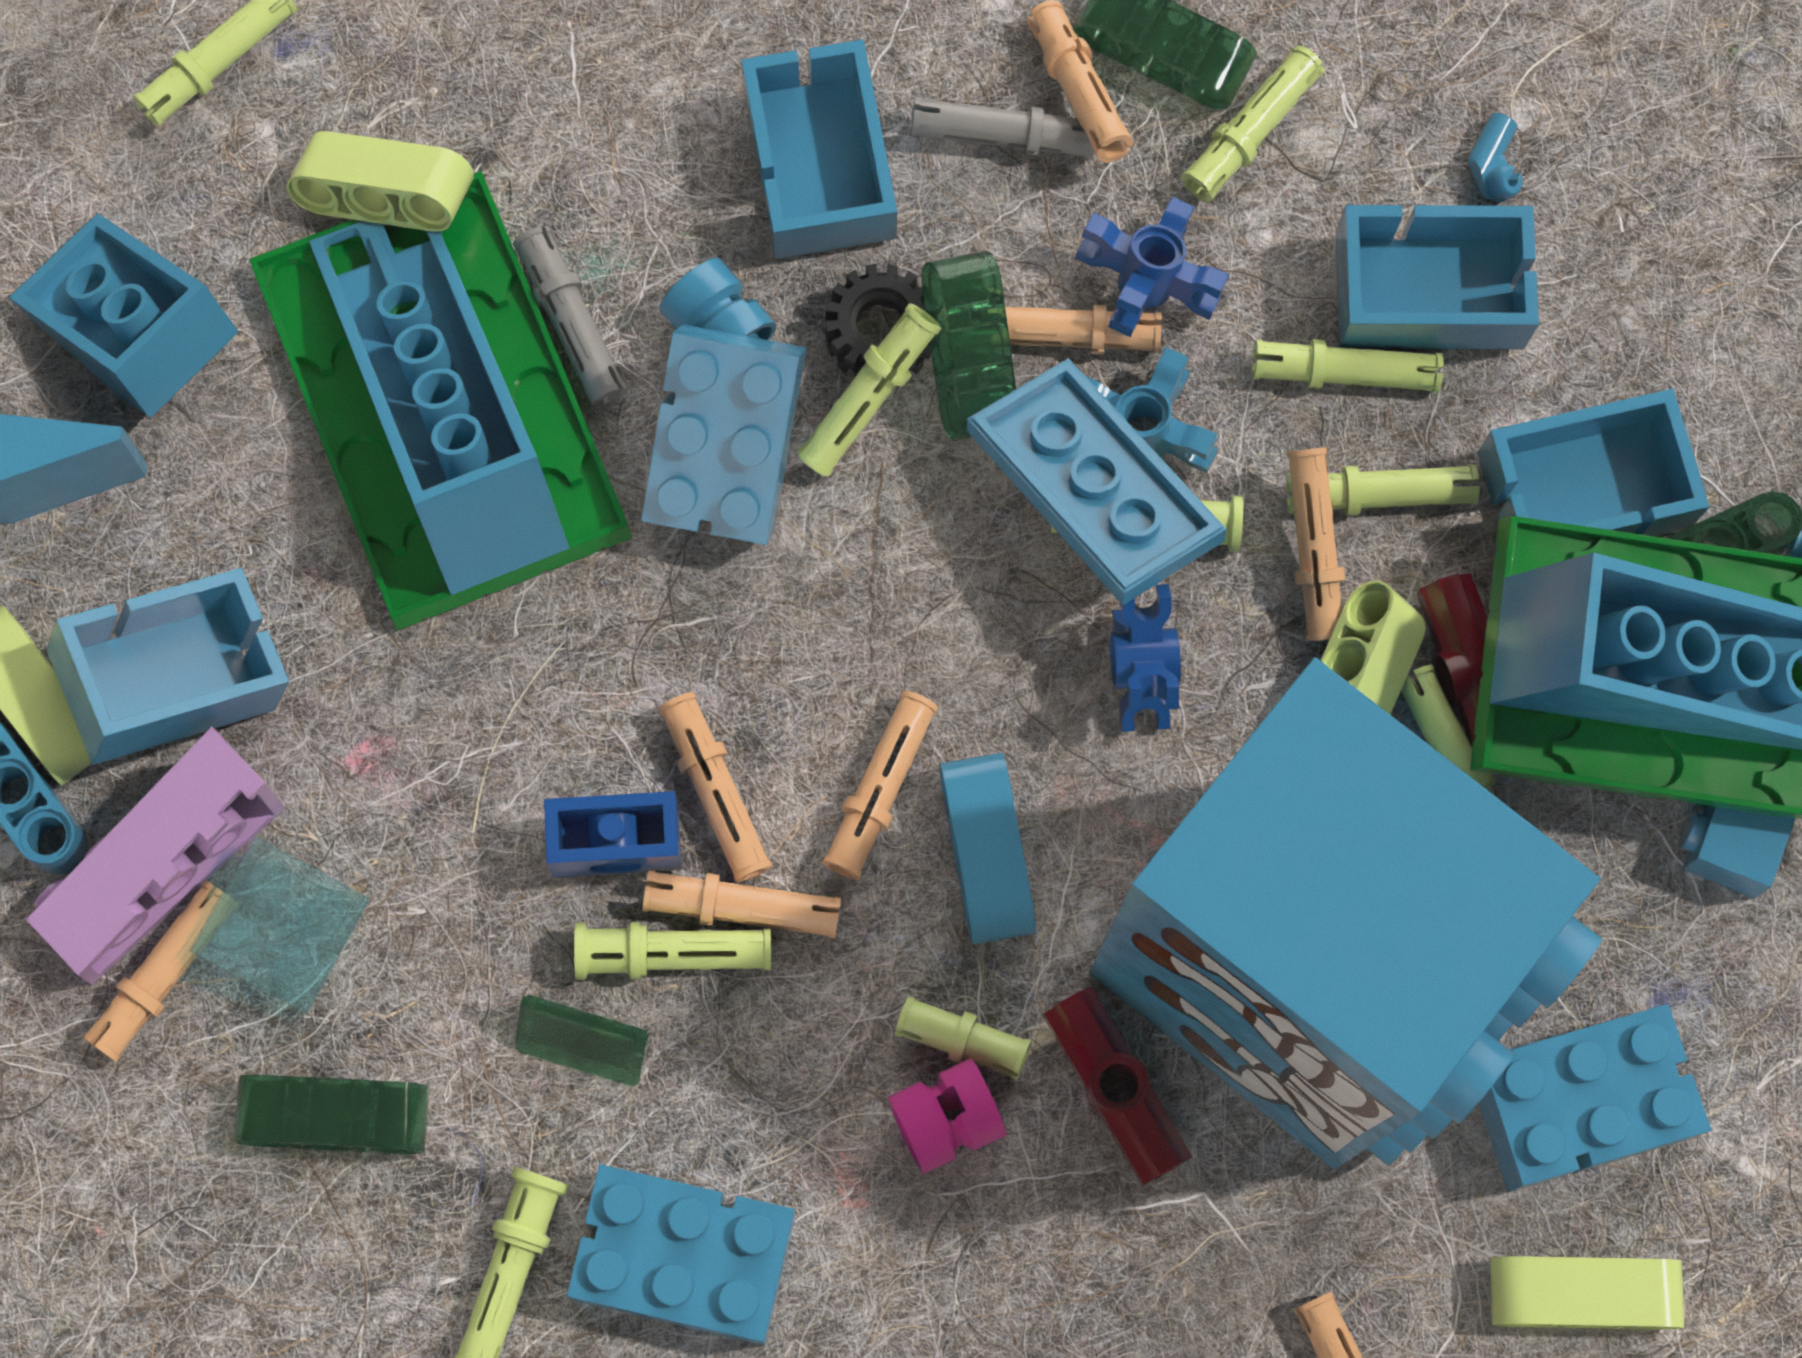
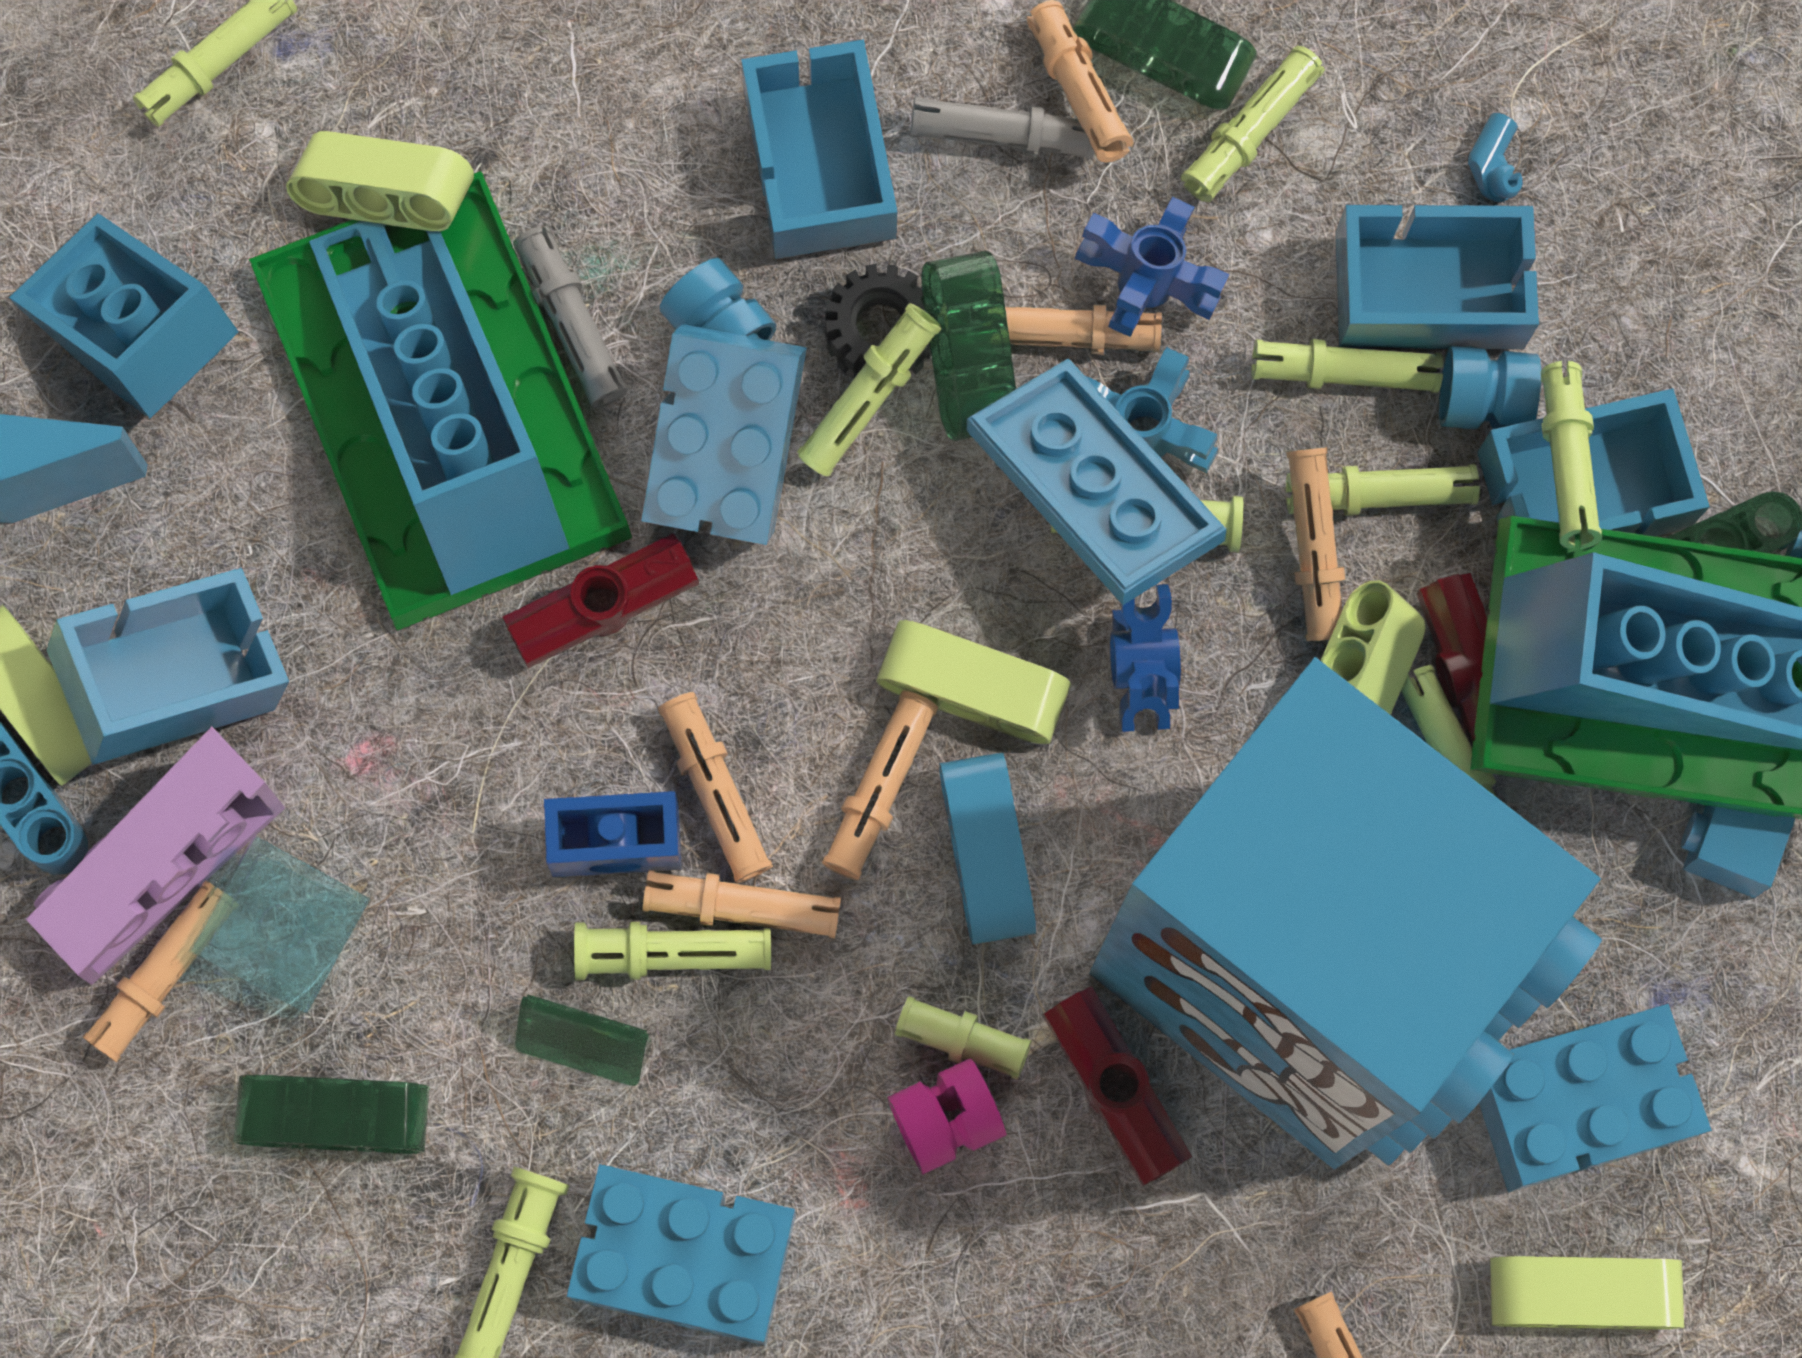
(638, 581): none -> dark red piece
(974, 681): none -> yellowish green beam
(1487, 389): none -> dark azure wheel
(1568, 431): none -> yellowish green pin

